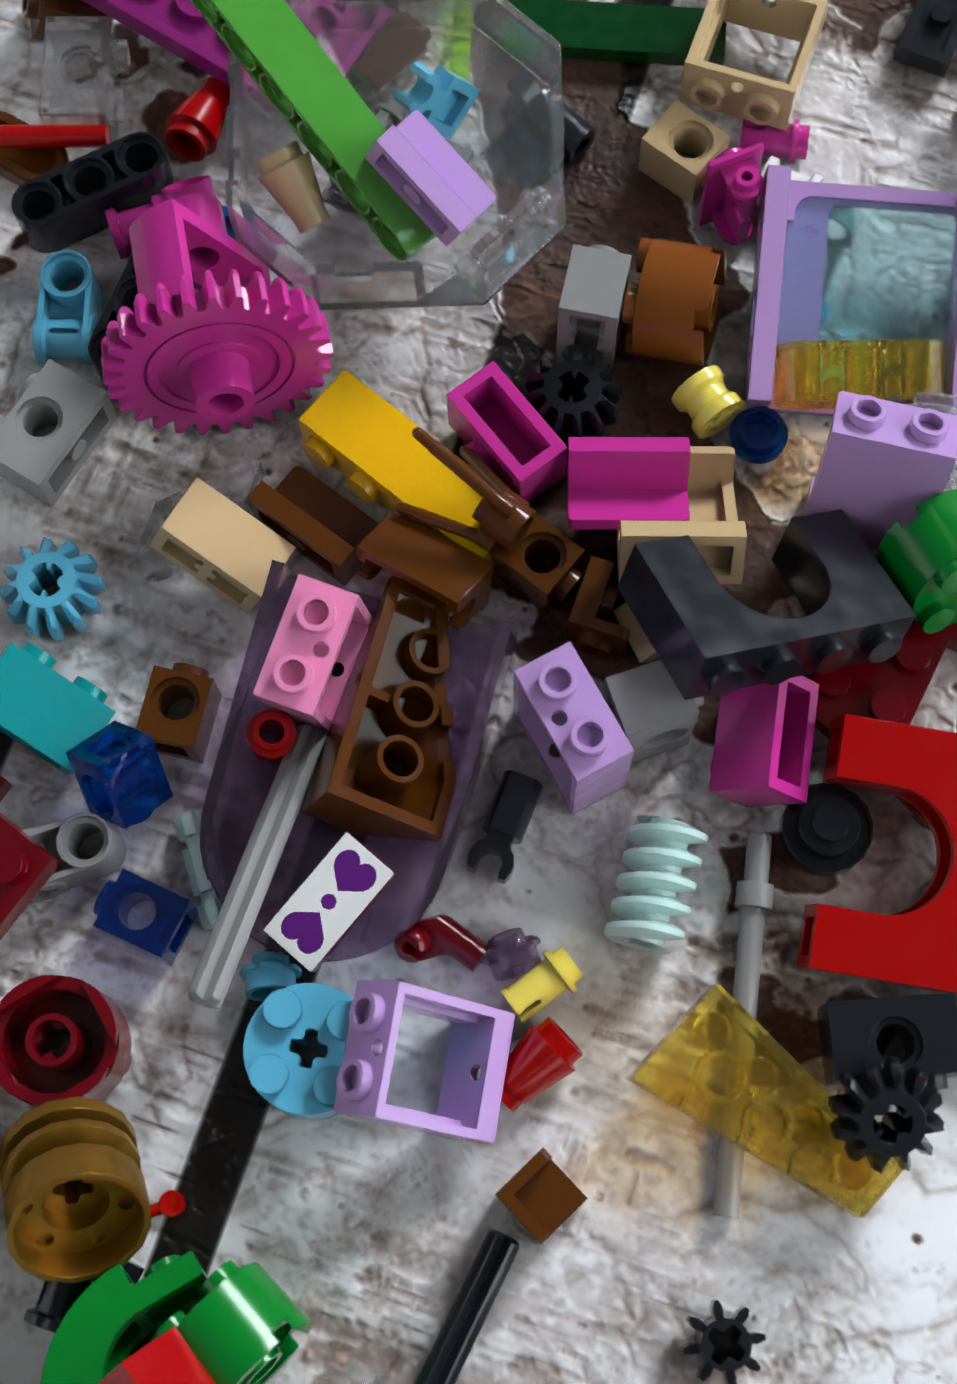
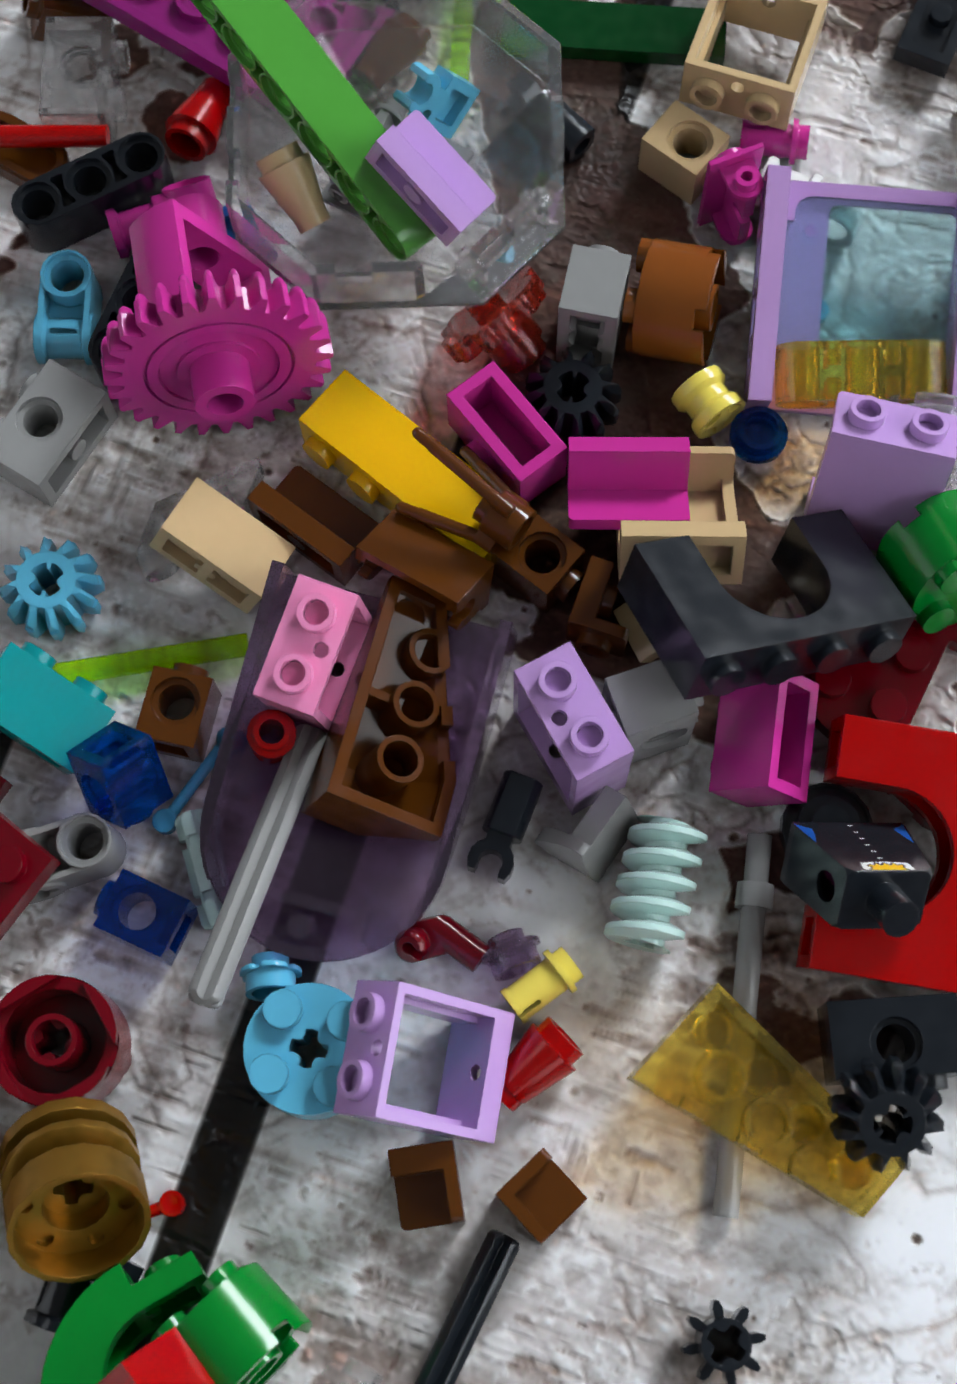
(163, 656): none -> clear neon green bar
(164, 819): none -> dark azure hinge
(330, 902): white tile -> none
(427, 1185): none -> reddish brown panel
(501, 326): none -> clear red plant
(596, 837): none -> light grey tile
(858, 874): none -> black torso

